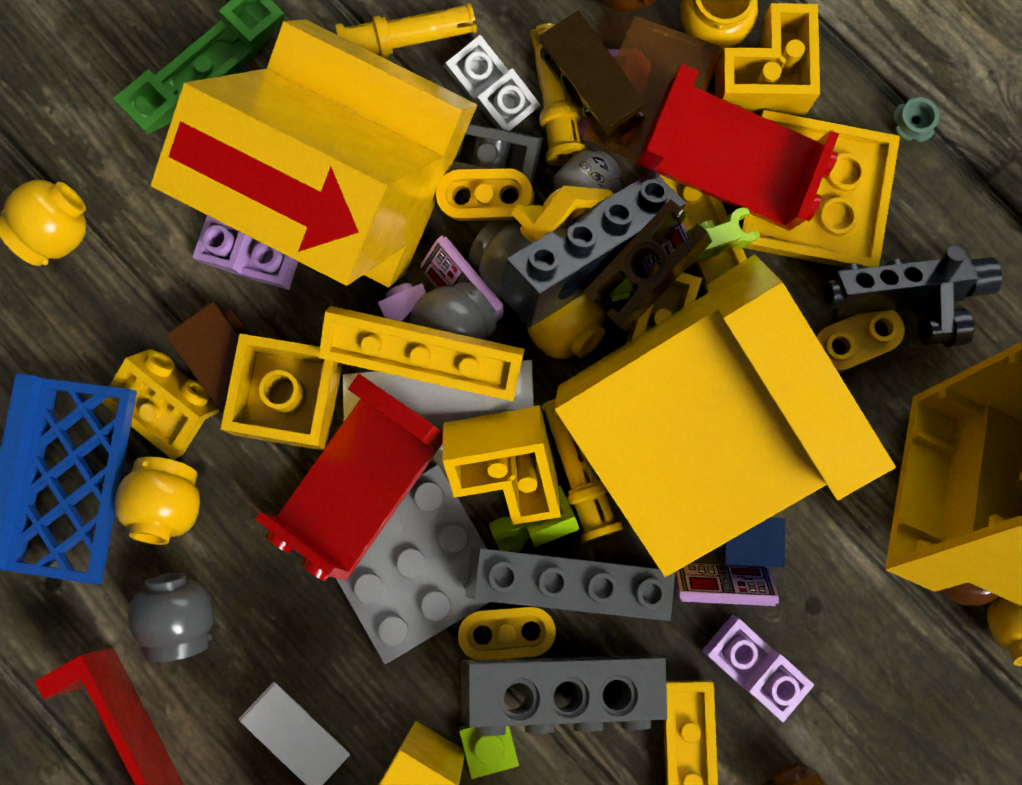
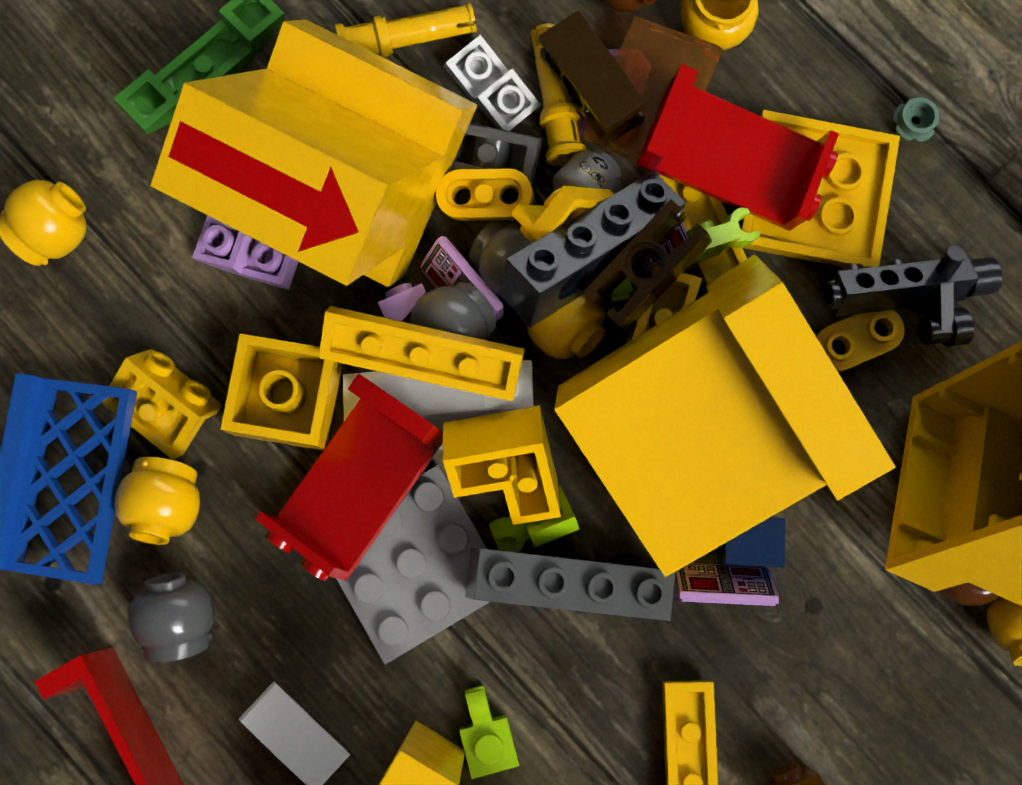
(209, 348): reddish brown slope -> none
(506, 629): yellow plate -> none
(586, 490): yellow pin -> none
(640, 698): dark grey brick -> none
(758, 668): lavender slope -> none
(780, 73): yellow brick -> none

